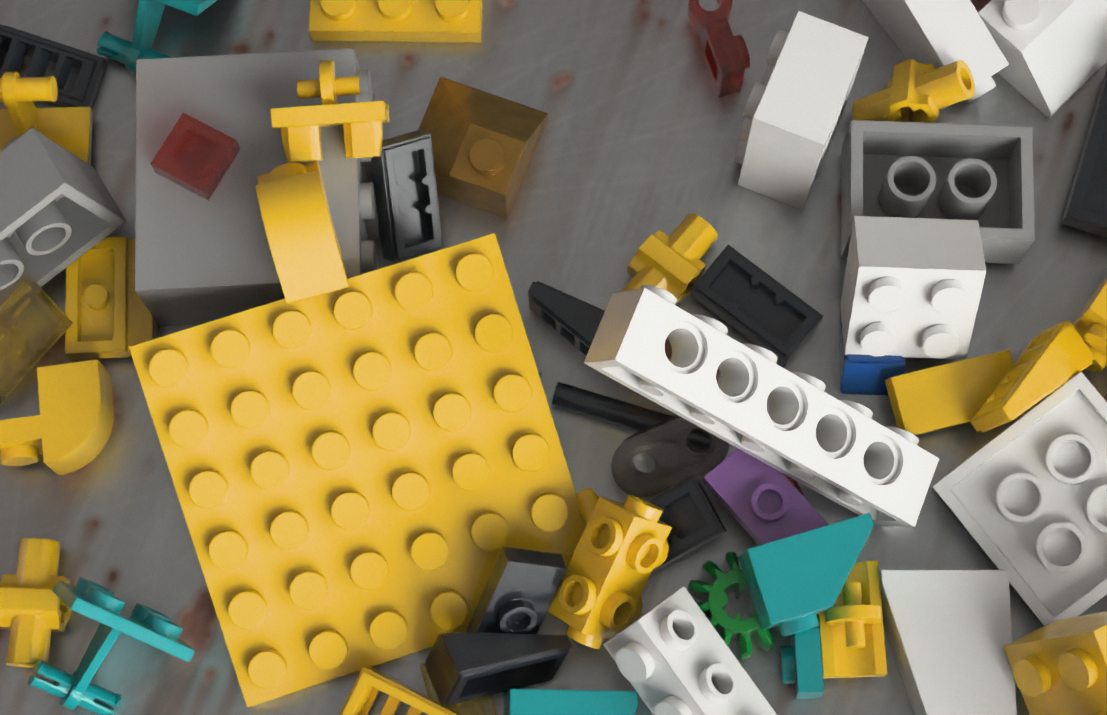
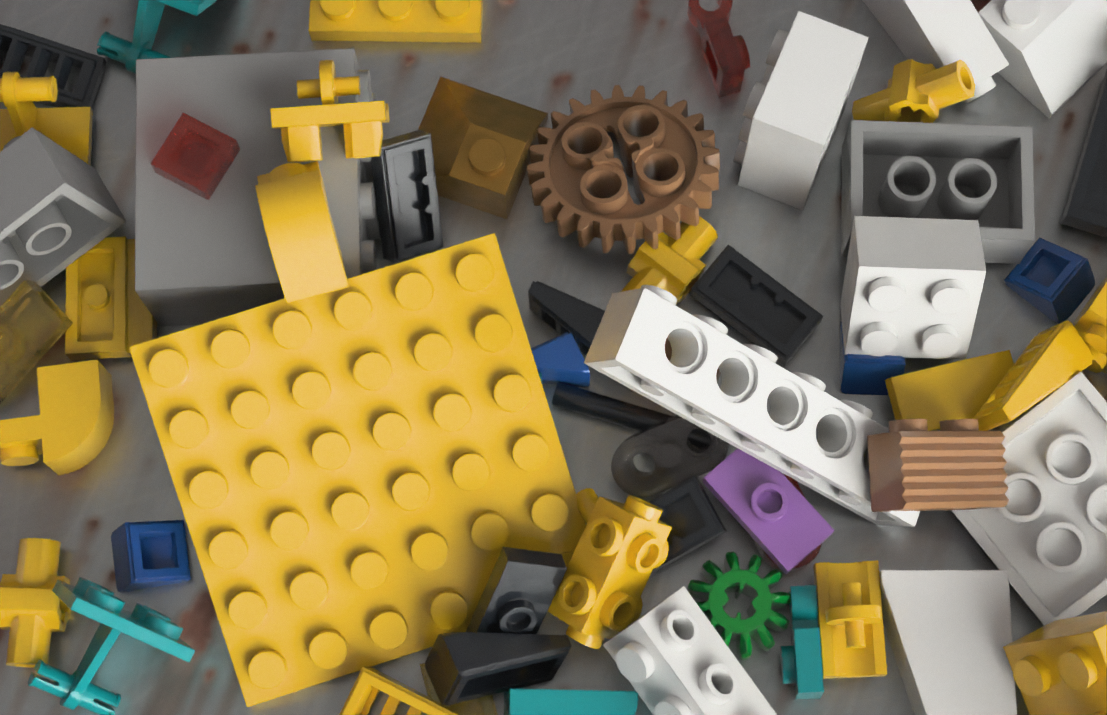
(150, 554): none -> blue slope
(561, 362): none -> blue slope
(587, 188): none -> medium nougat gear
(803, 573): teal slope -> none
(936, 468): none -> medium nougat brick
(1052, 279): none -> blue slope

